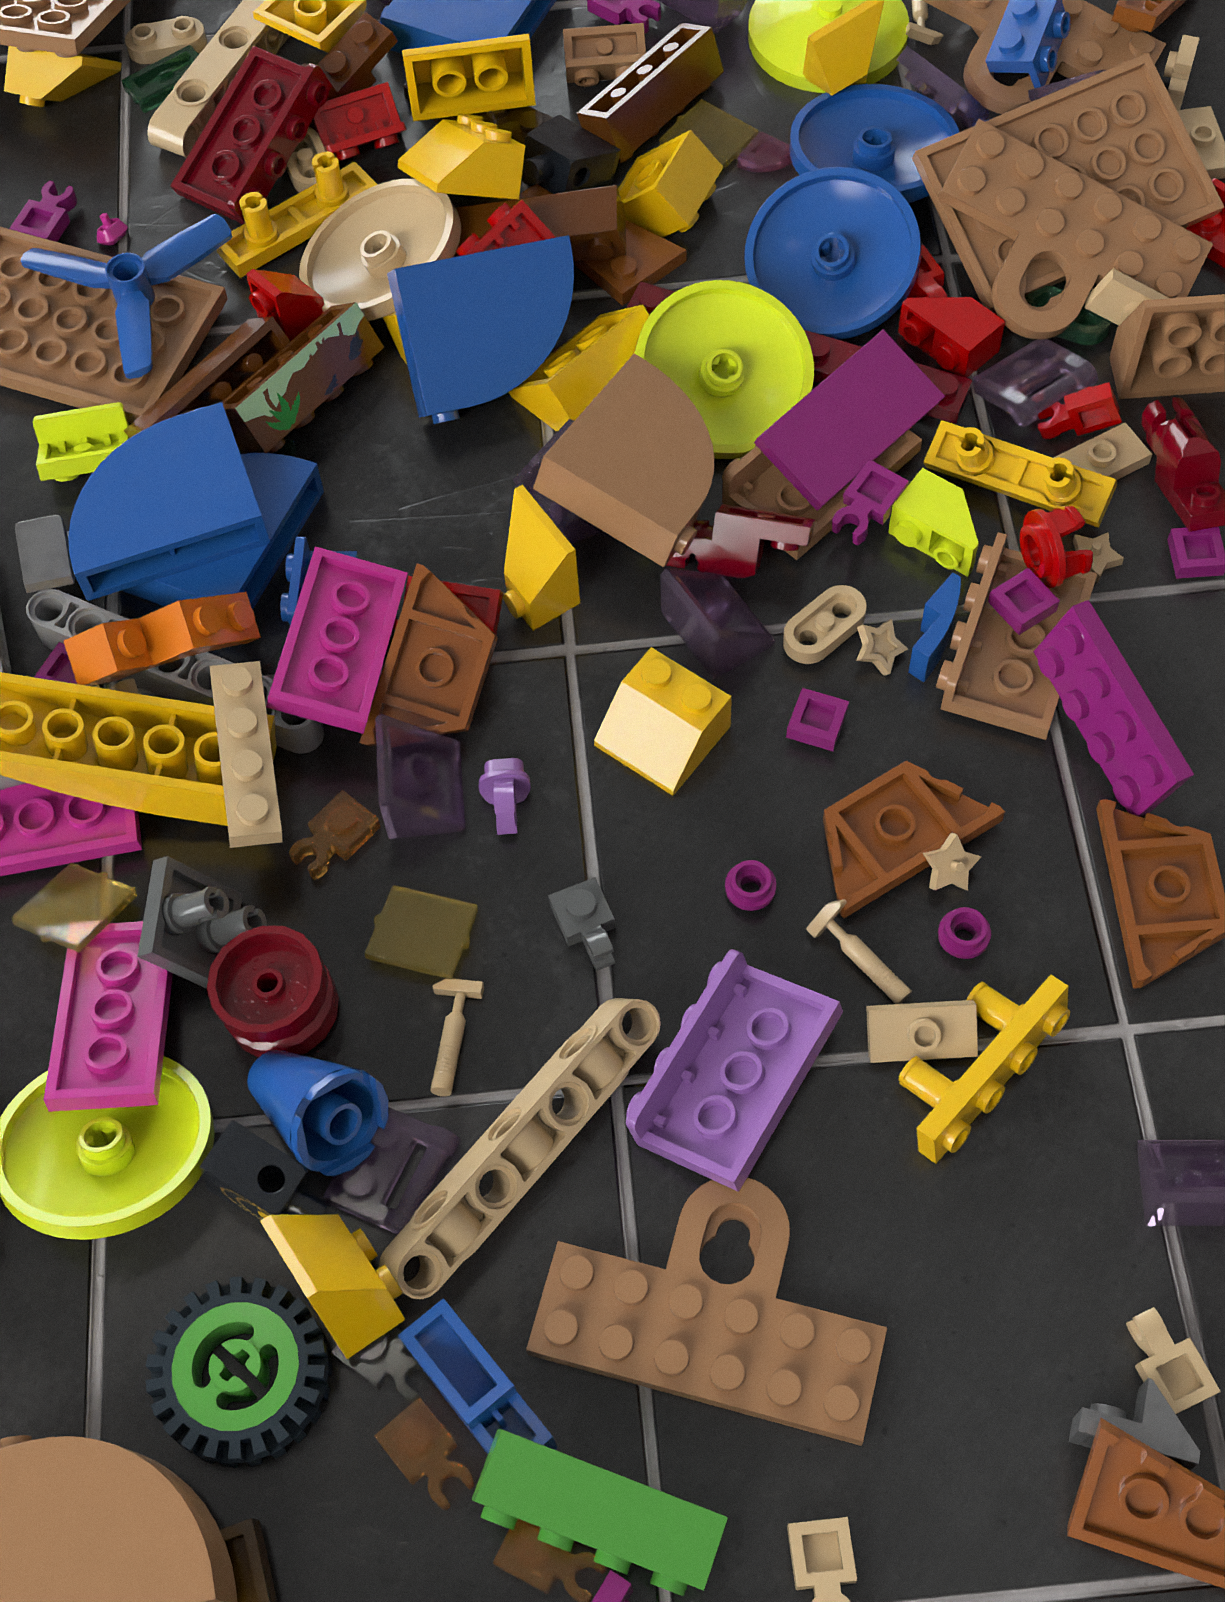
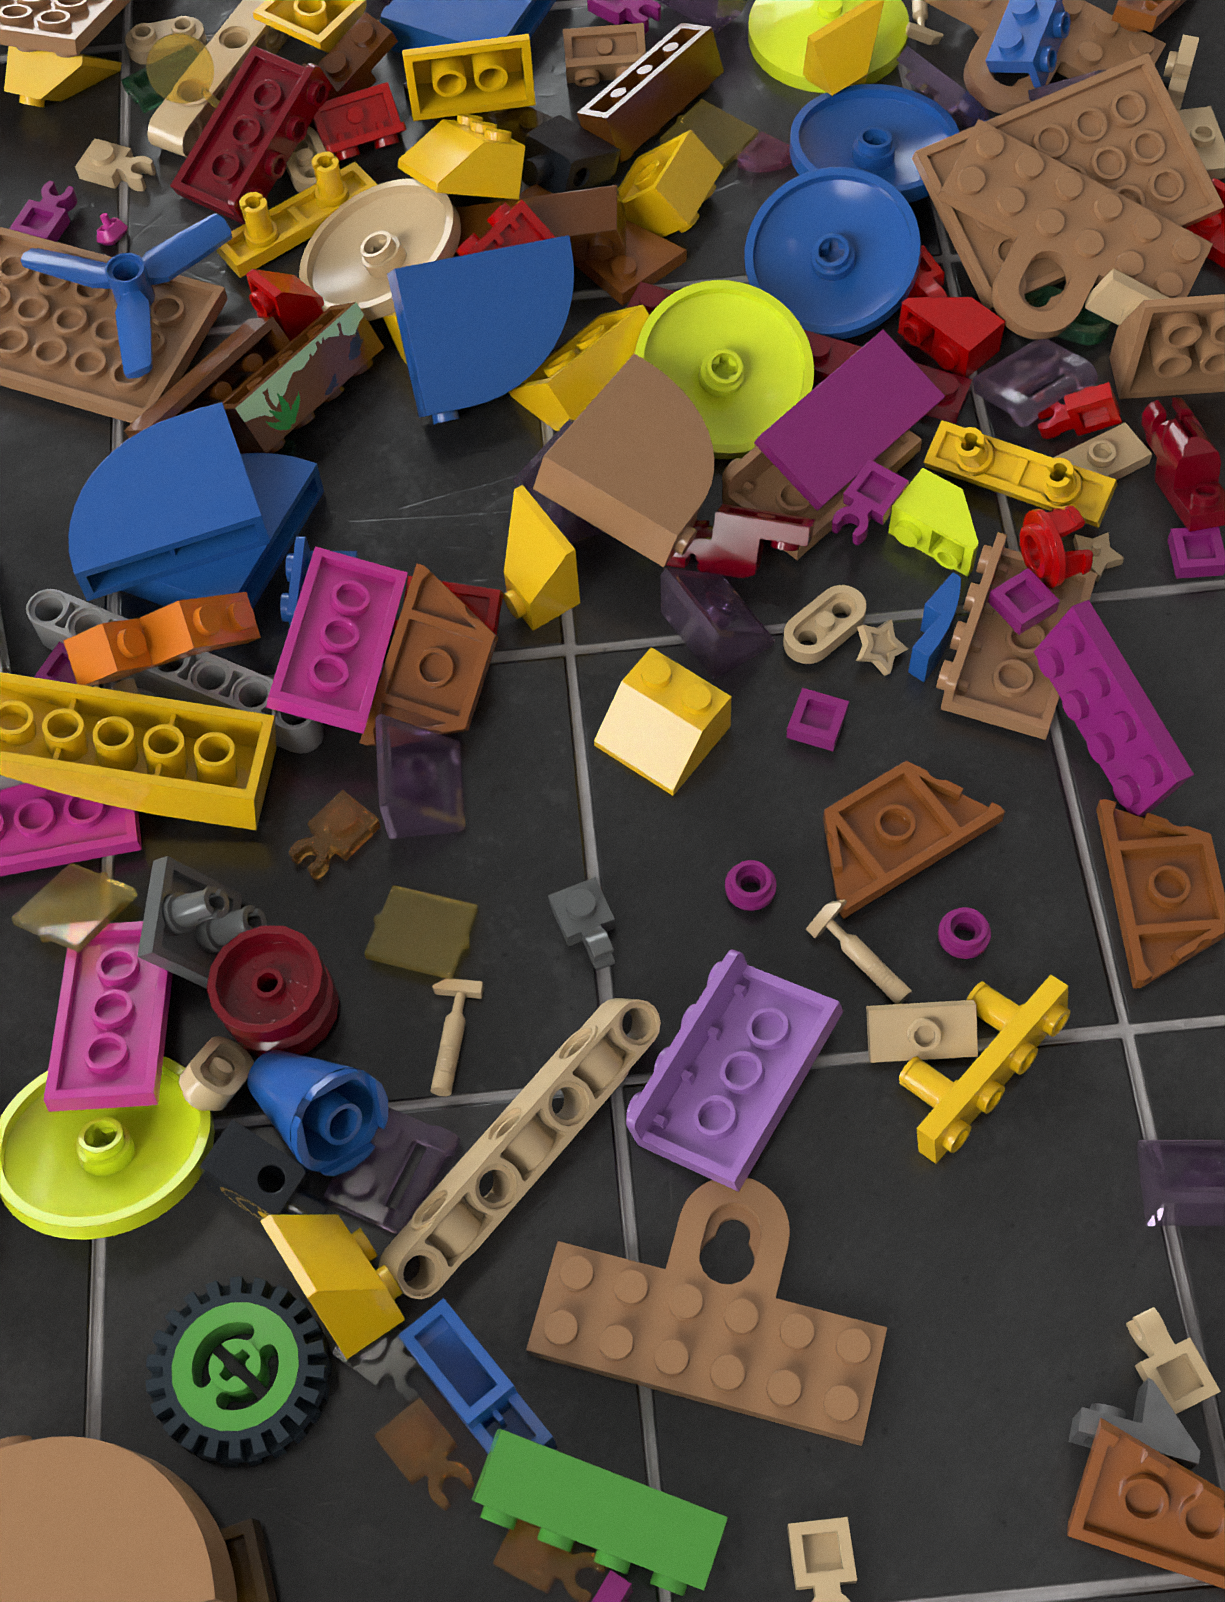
(44, 553): flat silver slope -> none
(78, 440): neon yellow bracket -> none
(112, 163): none -> tan plate
(181, 69): none -> clear yellow piece
(215, 1074): none -> tan plate
(245, 755): tan plate -> none
(505, 786): medium lavender piece -> none
(950, 864): tan piece -> none

